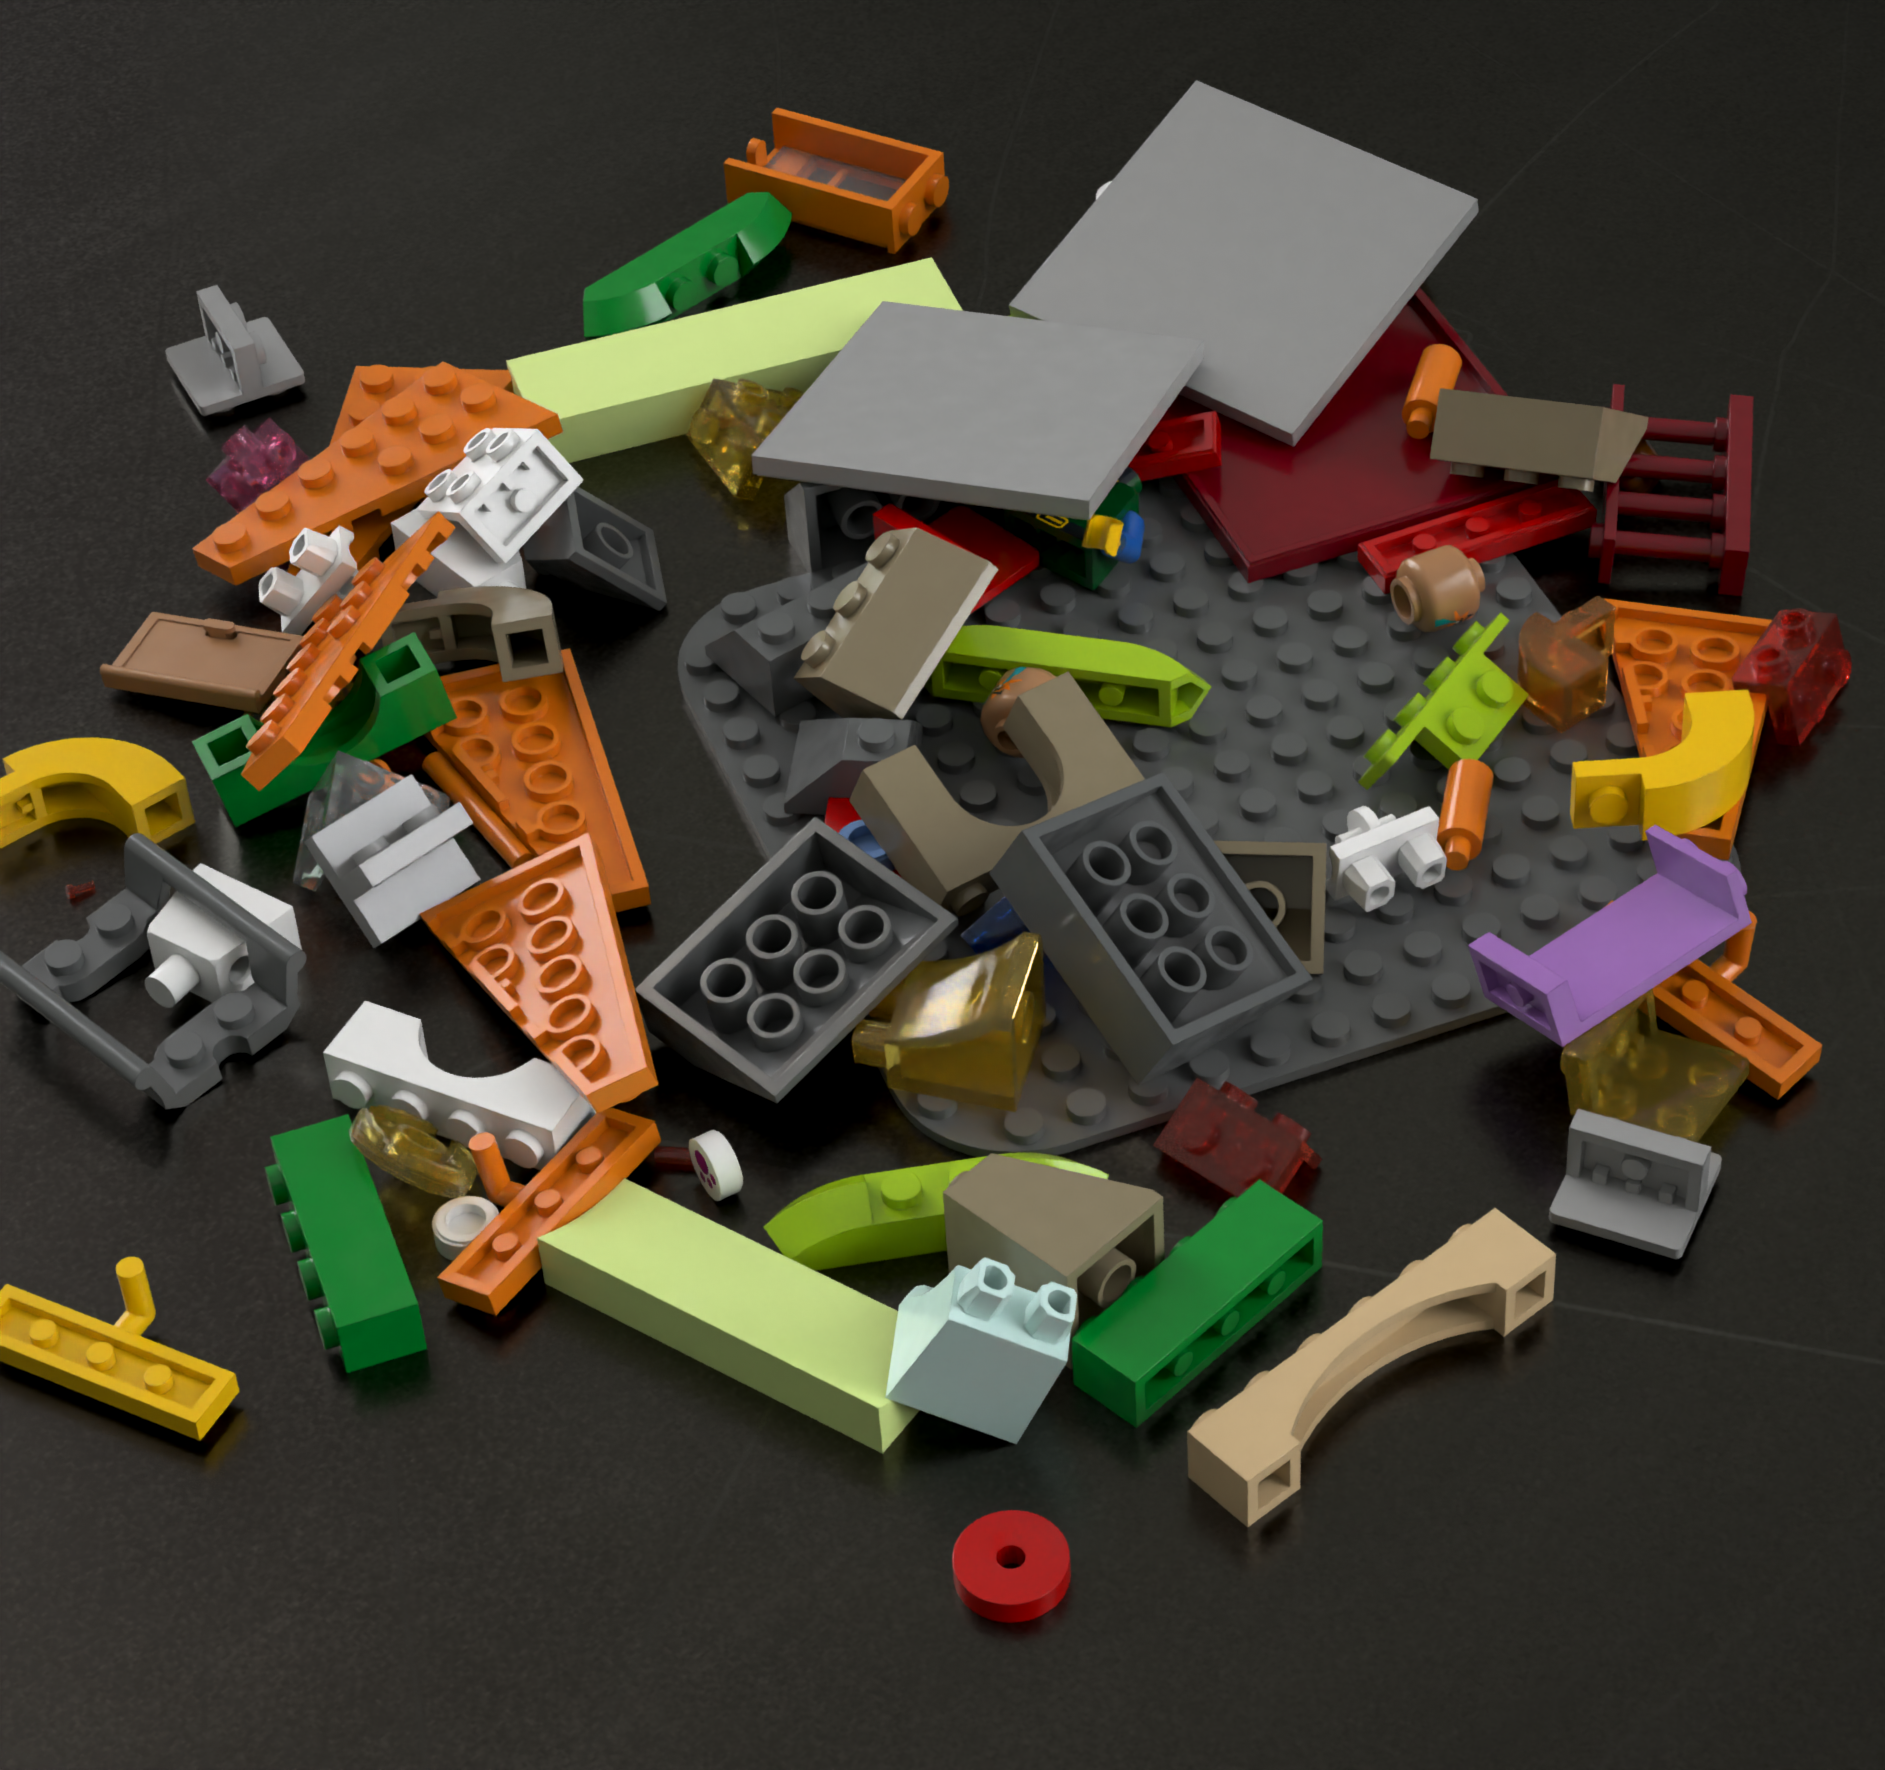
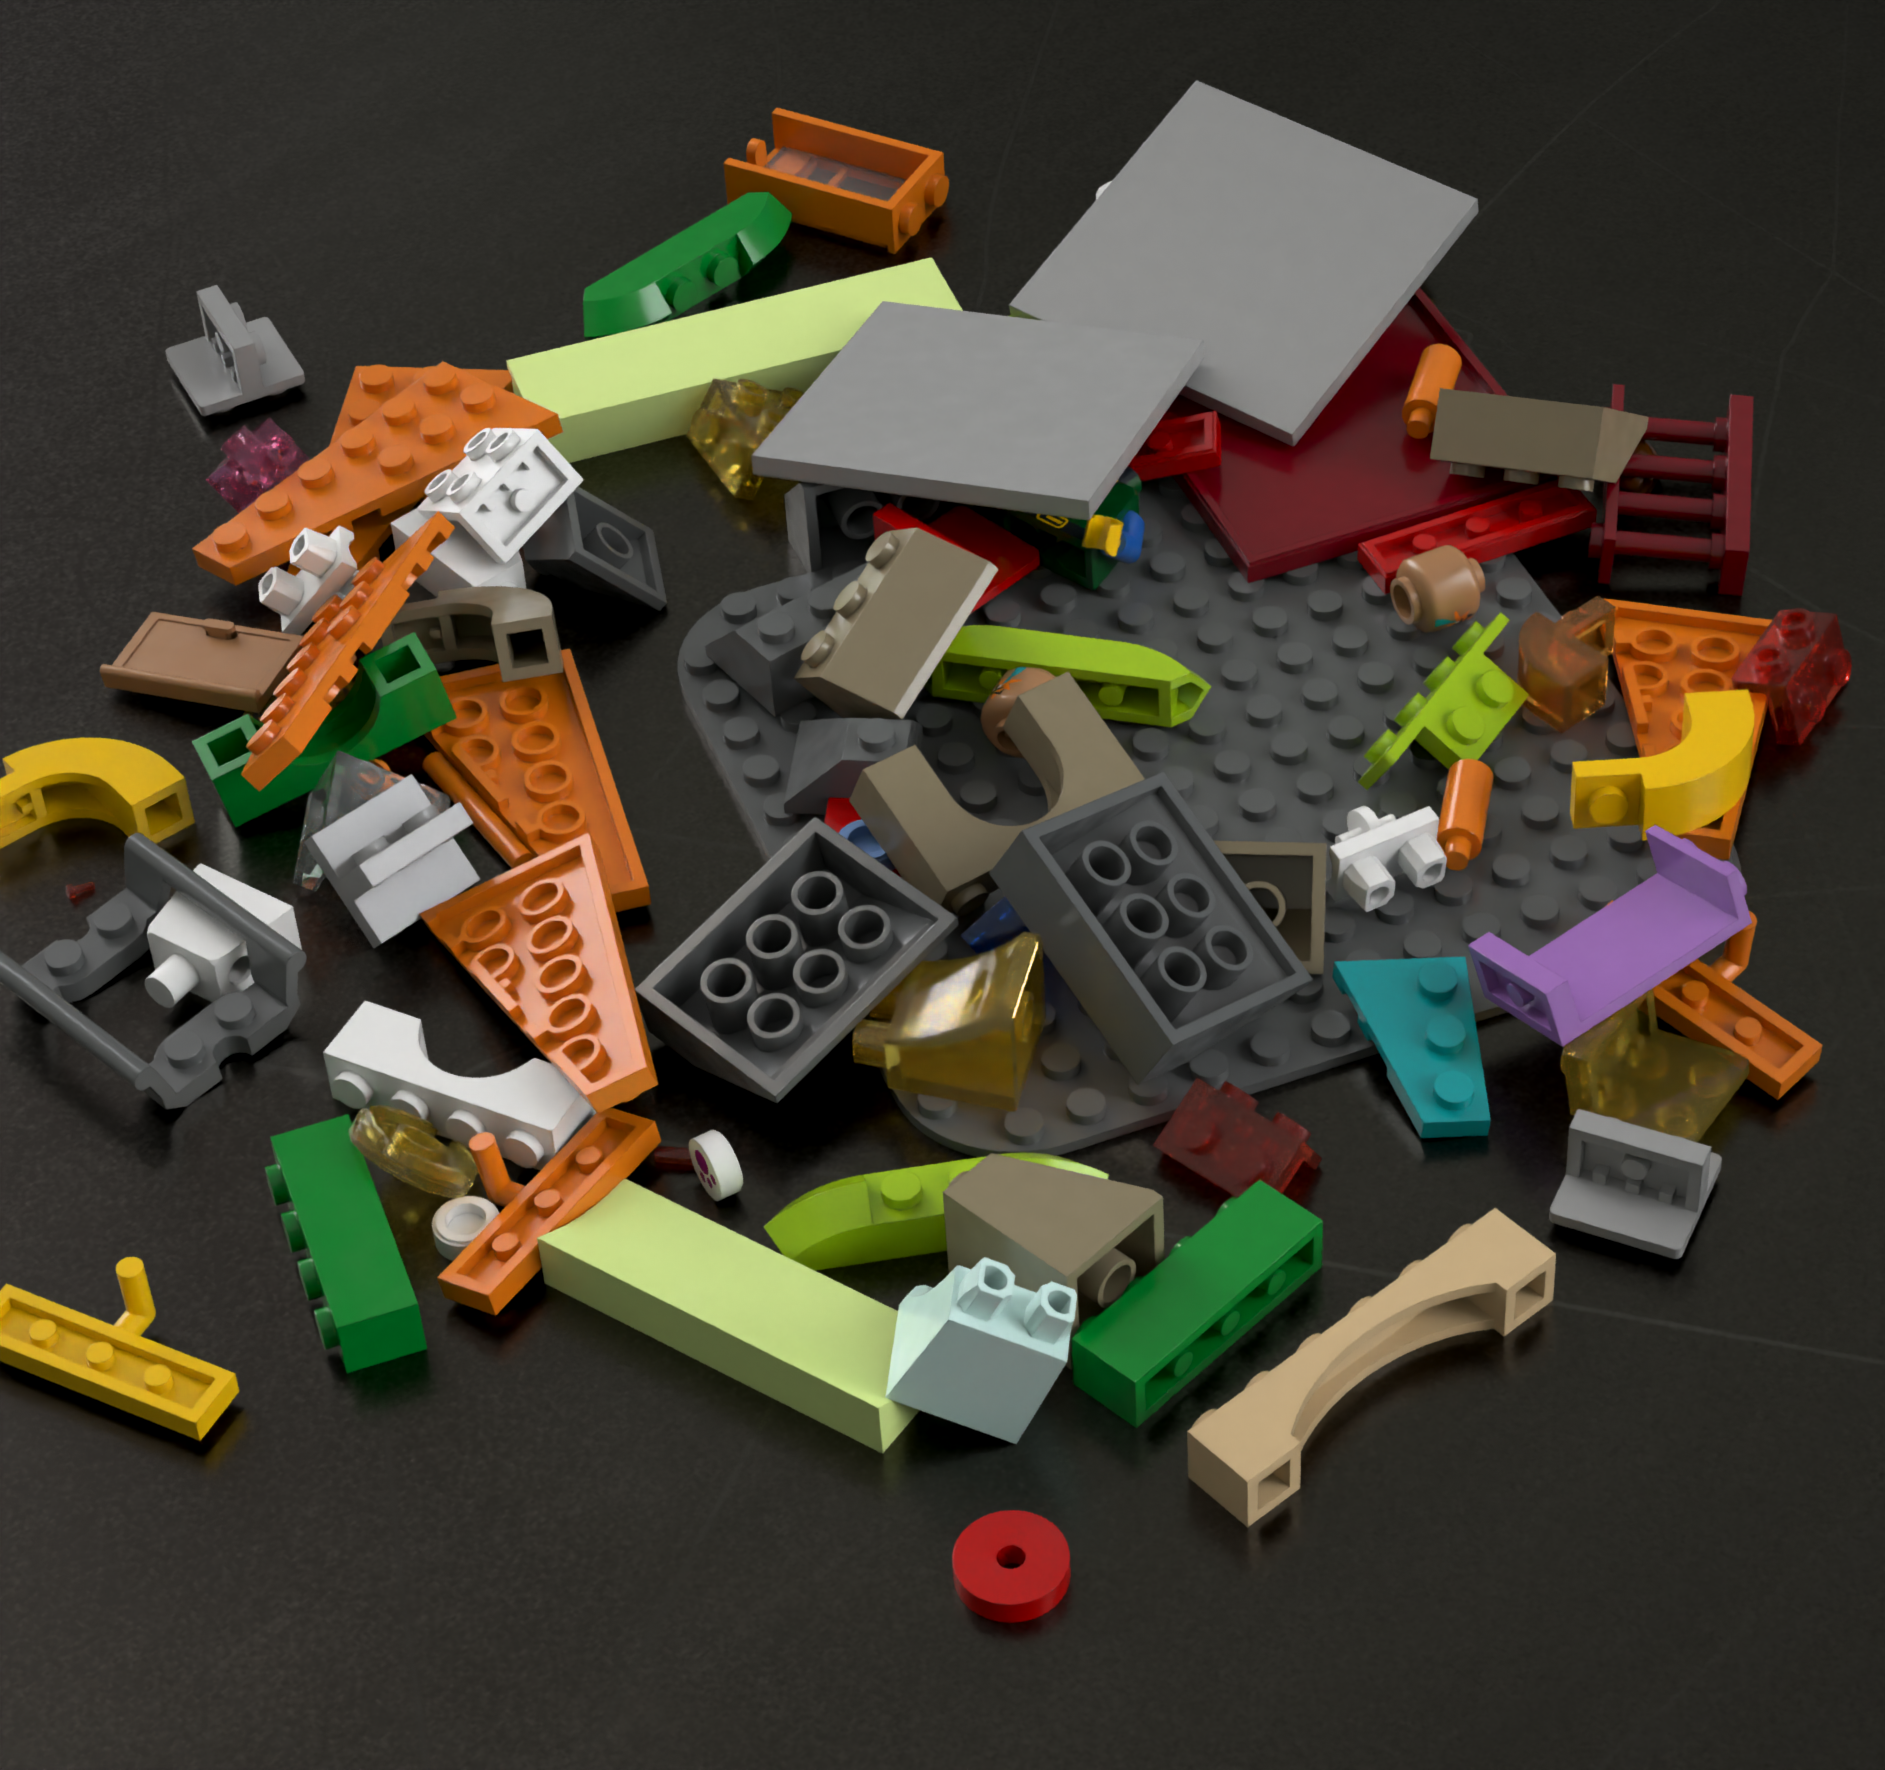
(1427, 1037): none -> teal wing

